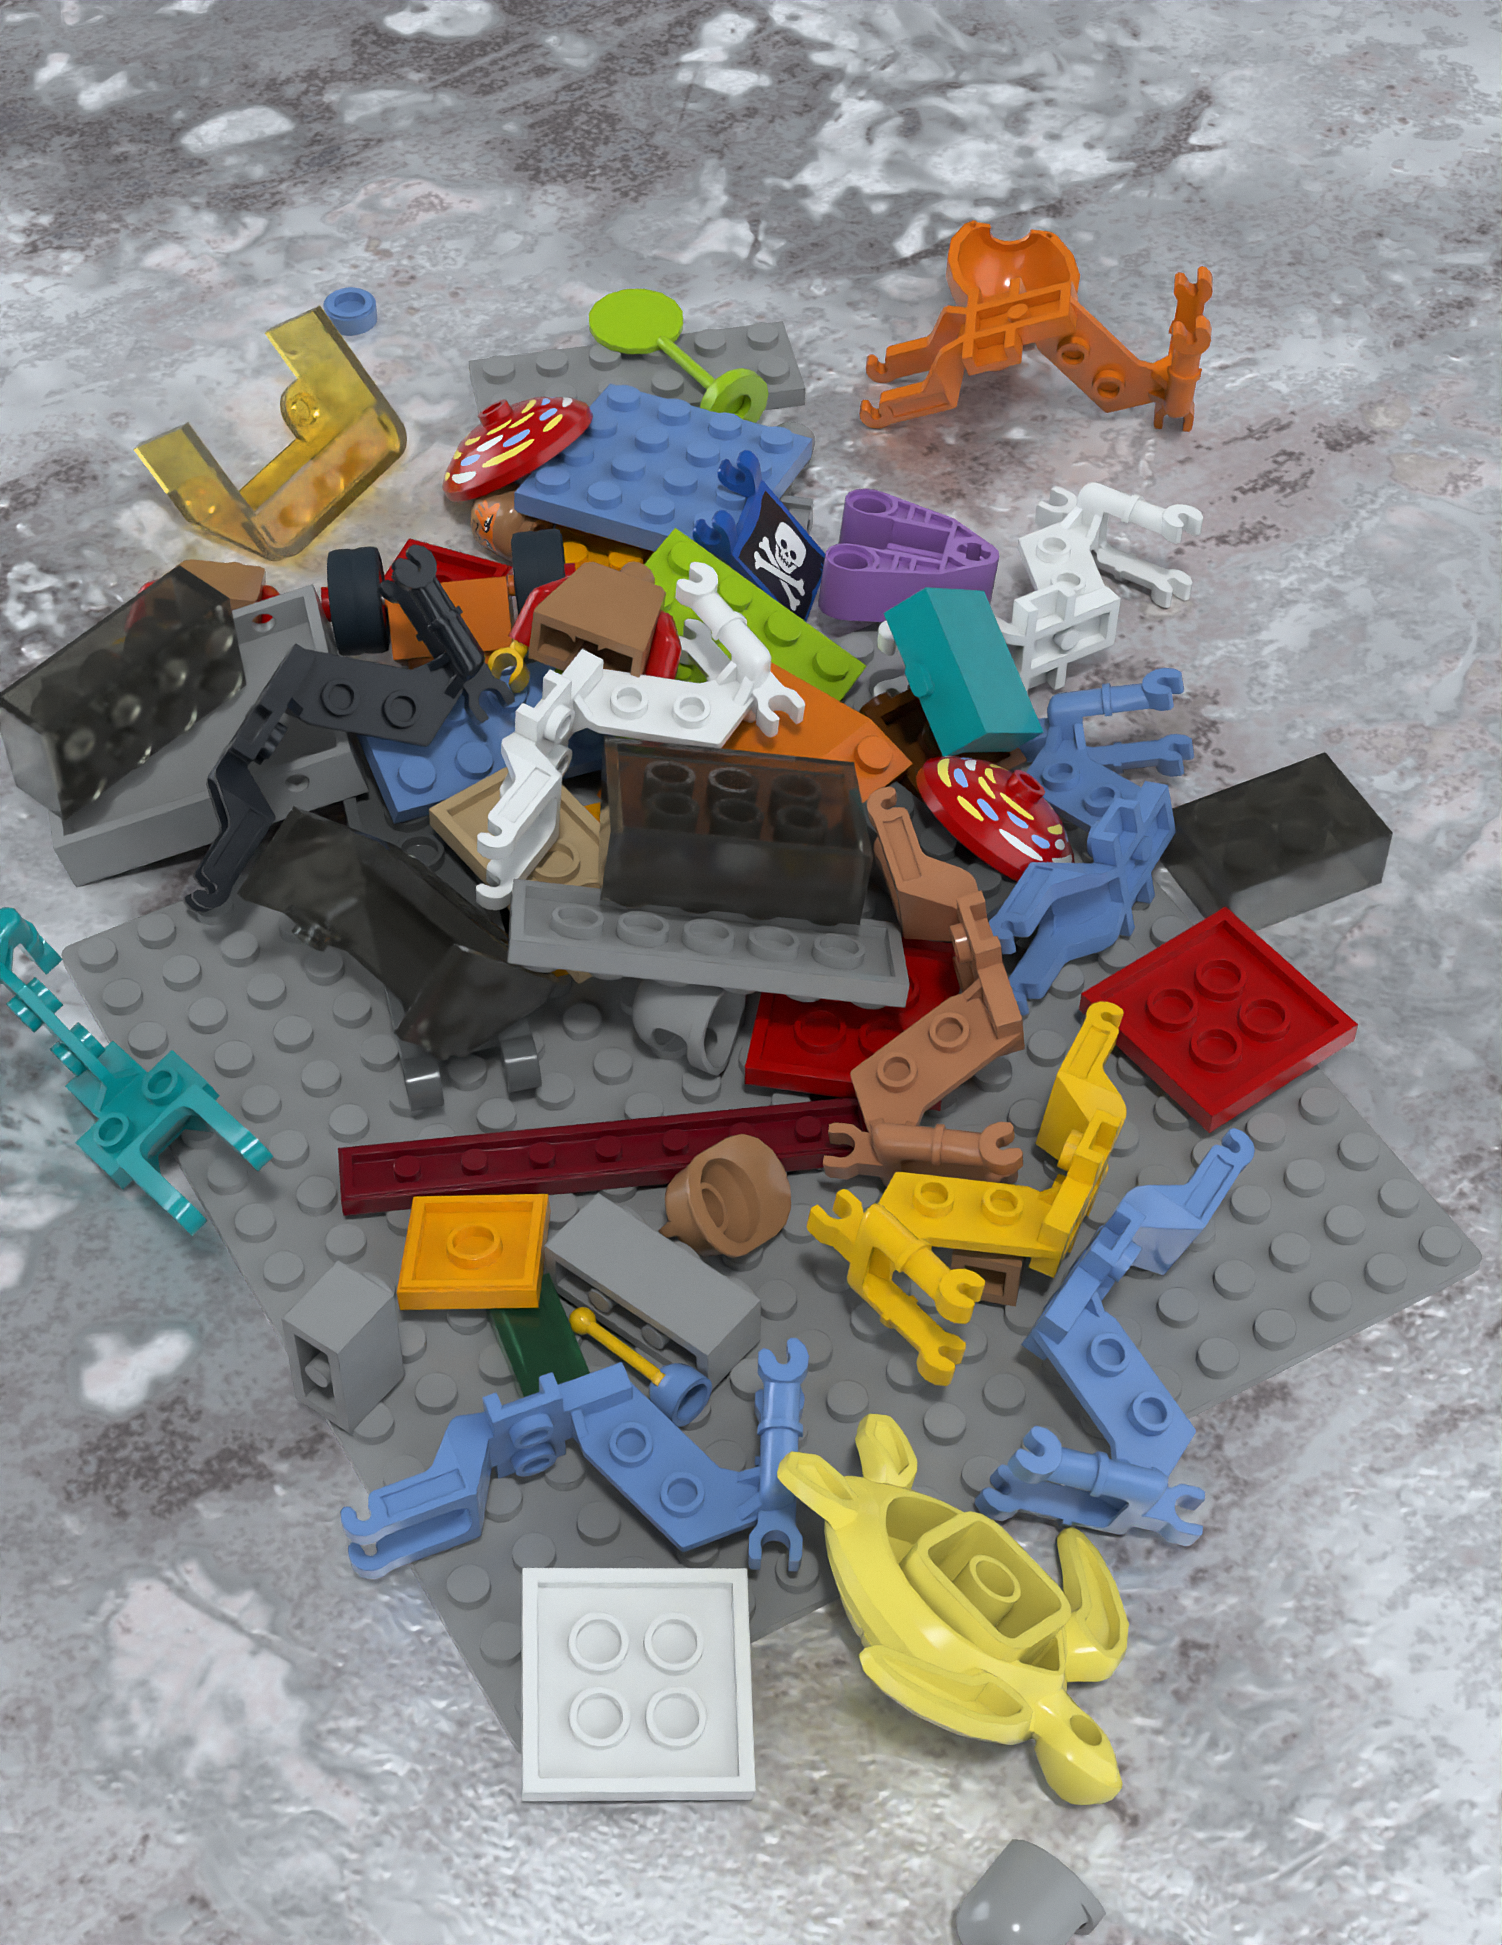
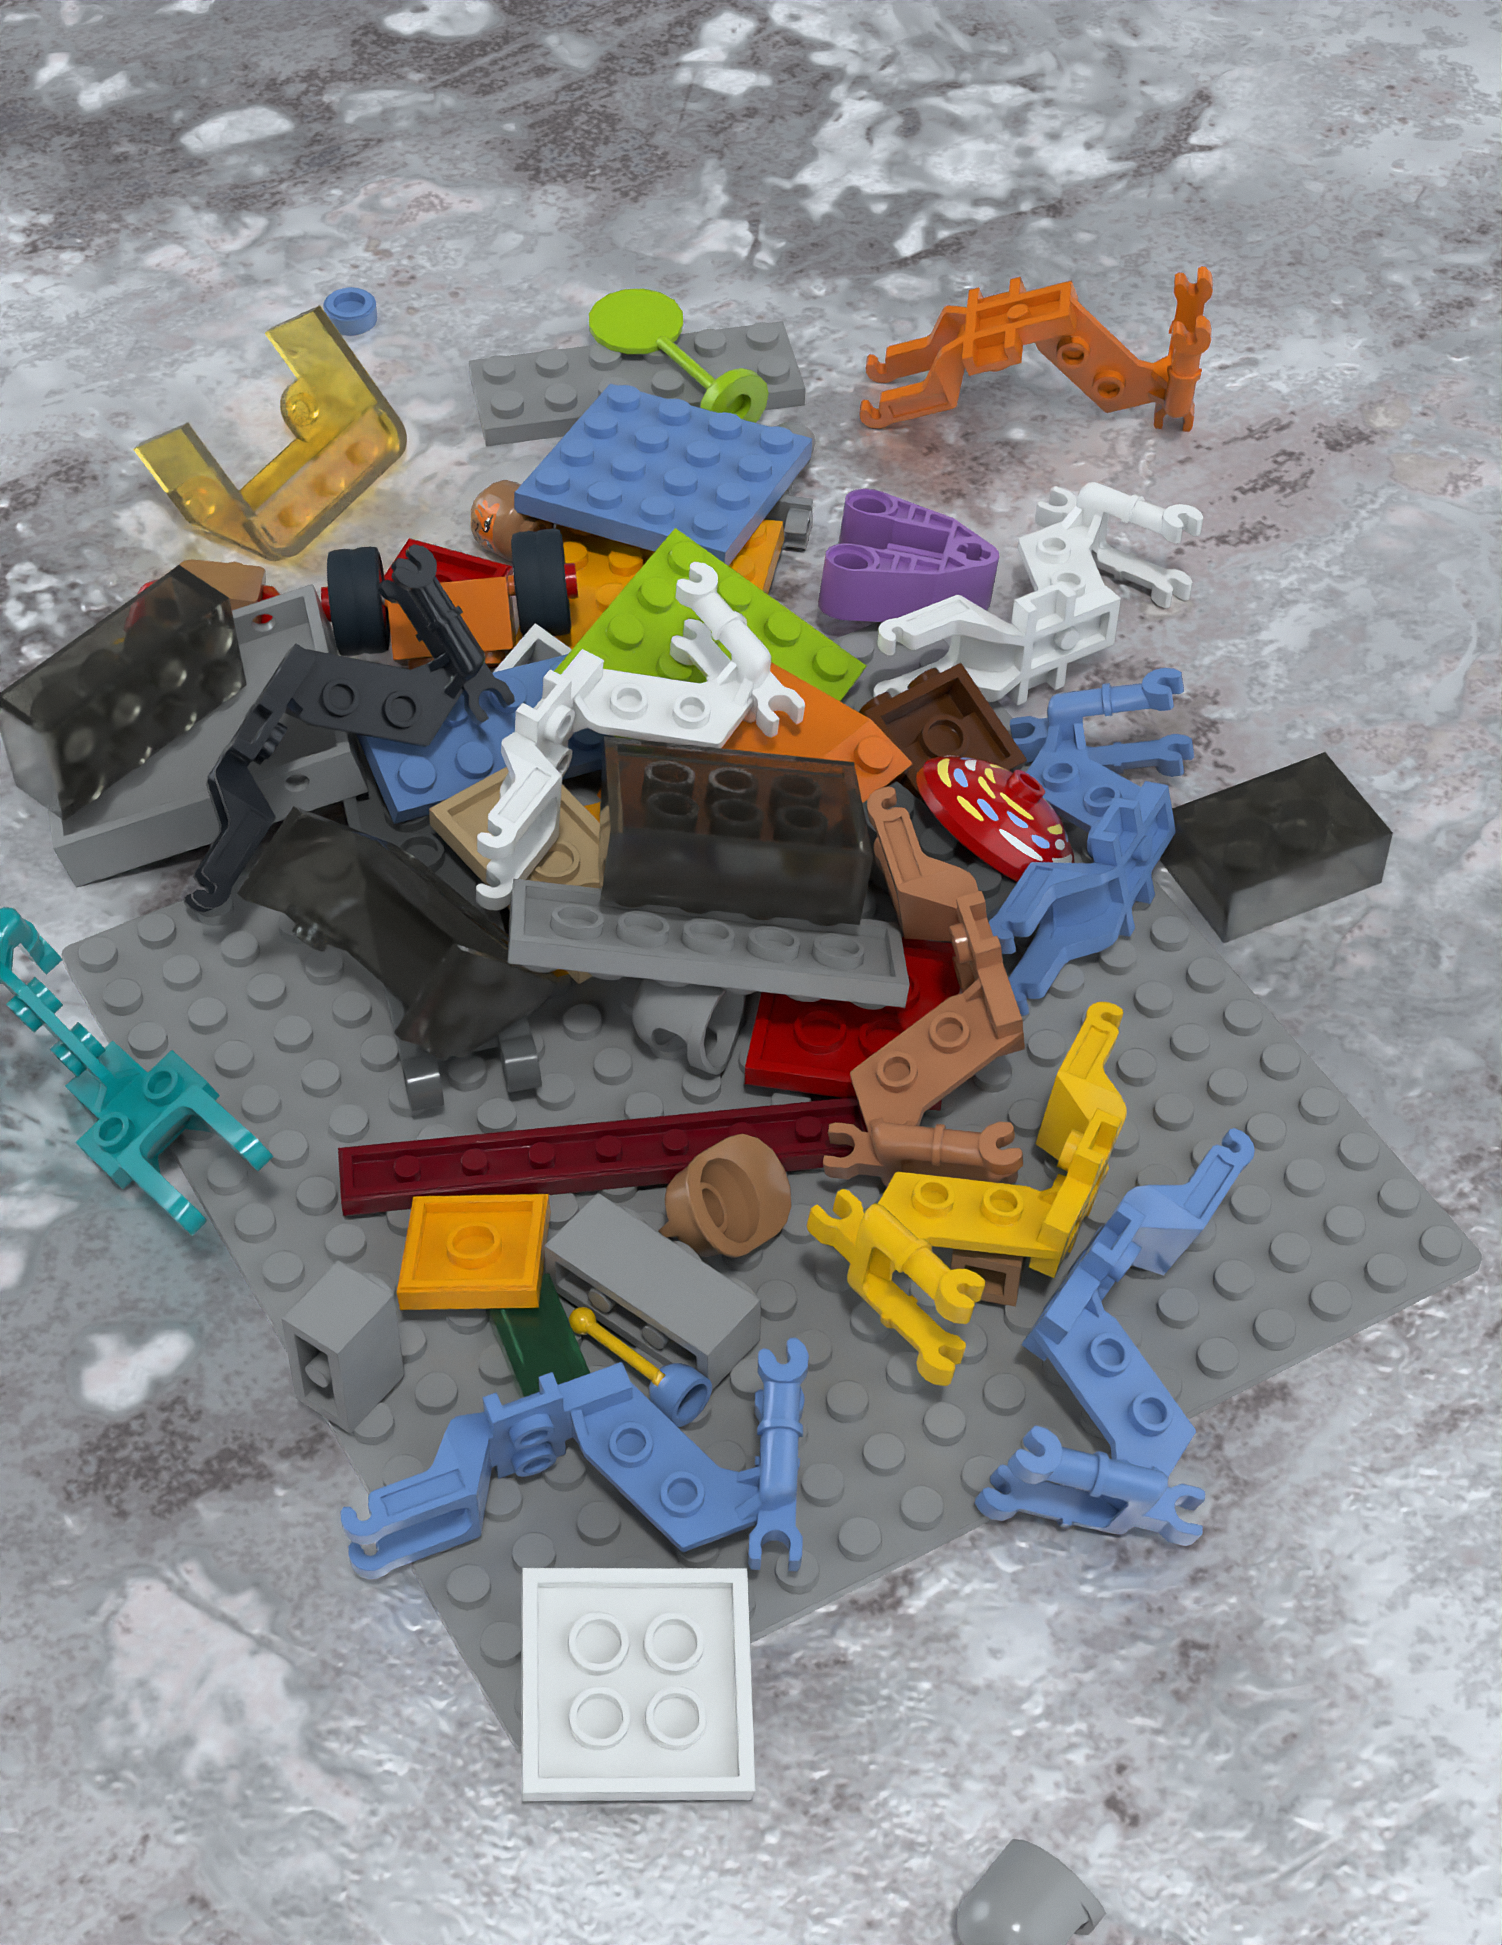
(513, 443): red dish -> none
(597, 611): medium nougat torso -> none
(766, 542): flag -> none
(962, 671): teal container -> none
(964, 1616): light yellow animal -> none
(990, 263): orange cylinder -> none
(1221, 1018): red plate -> none

